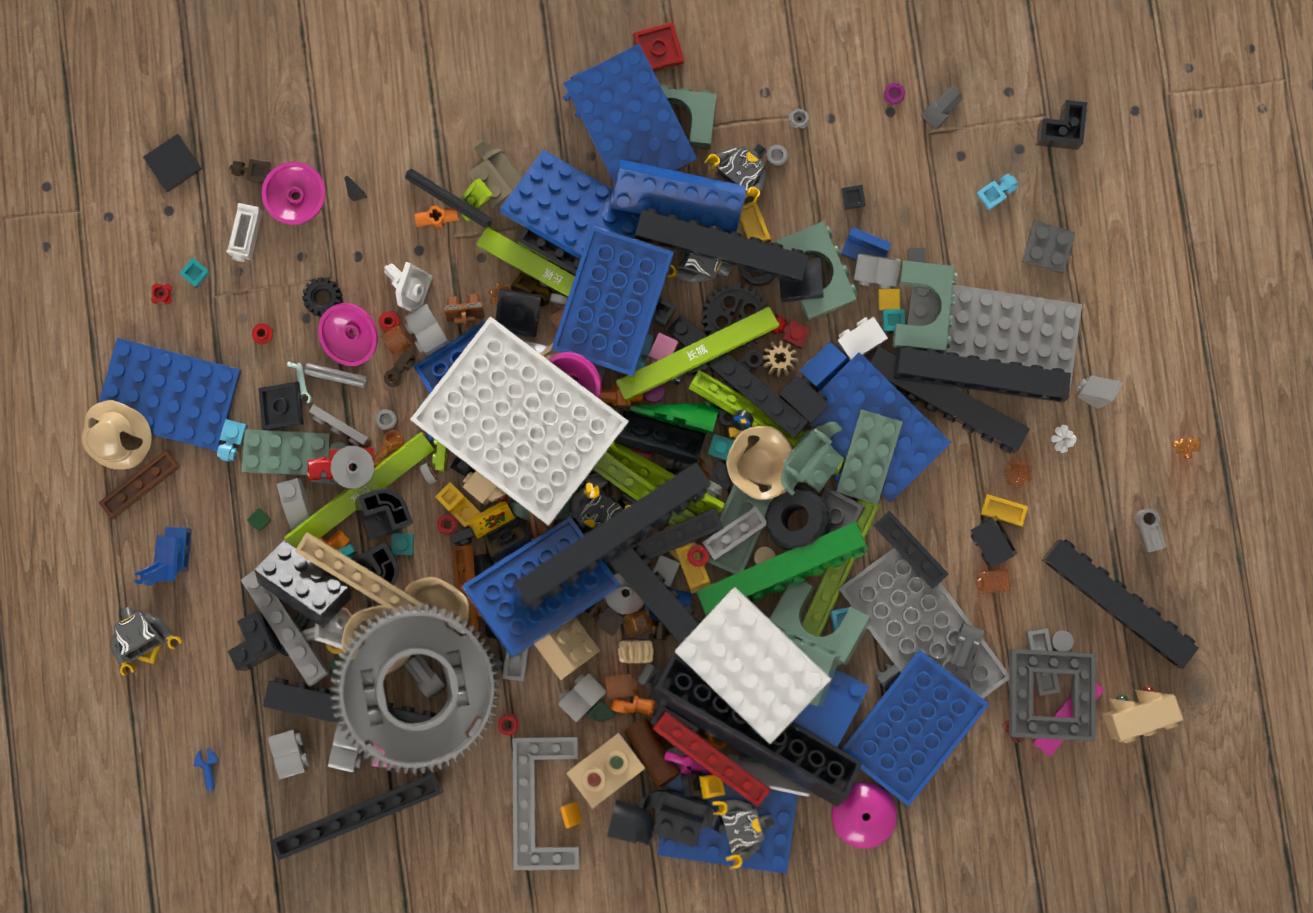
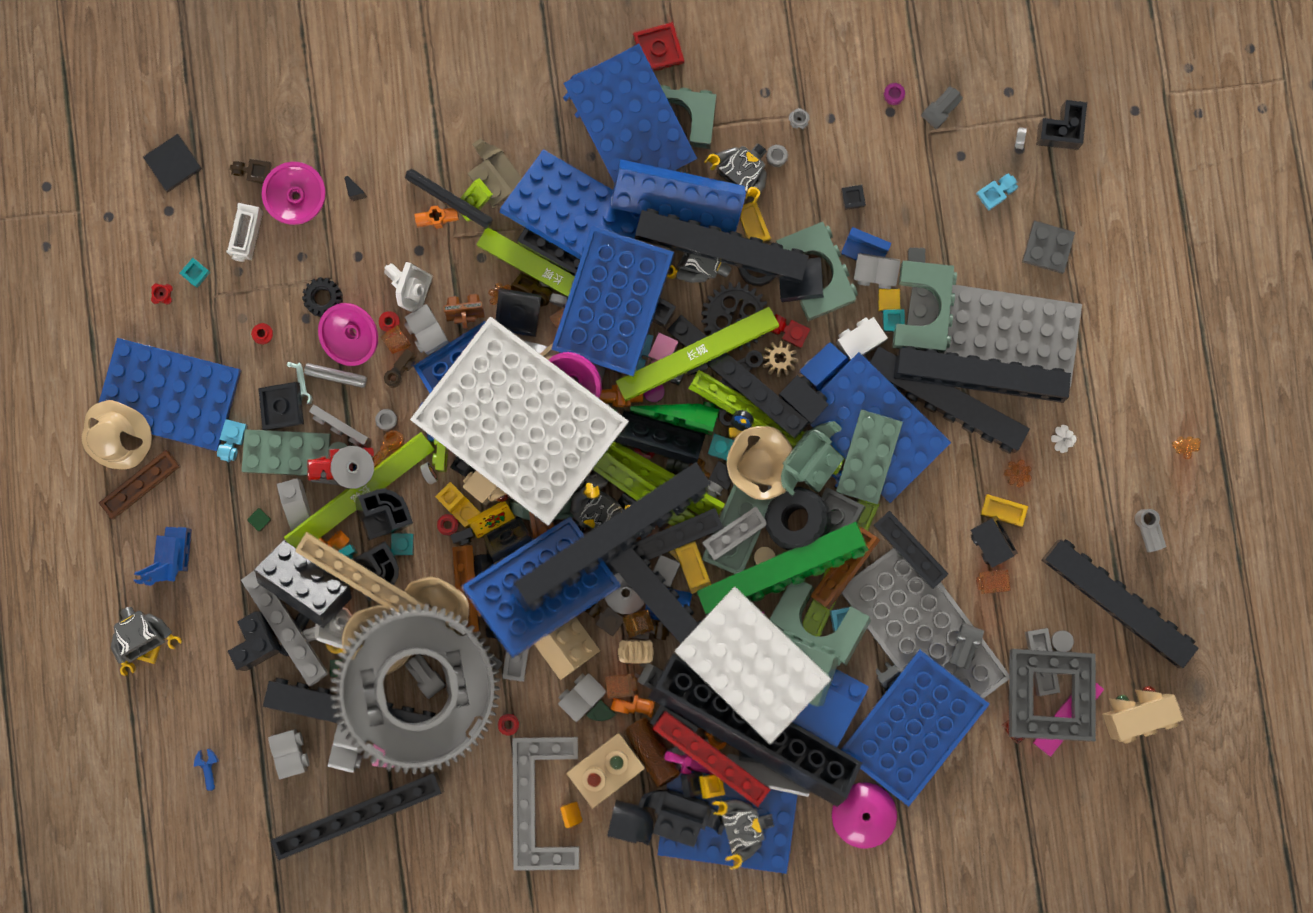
(697, 548): red plate -> none
(839, 577): none -> dark orange plate
(1020, 139): none -> light grey tile
(1098, 390): light grey slope -> none

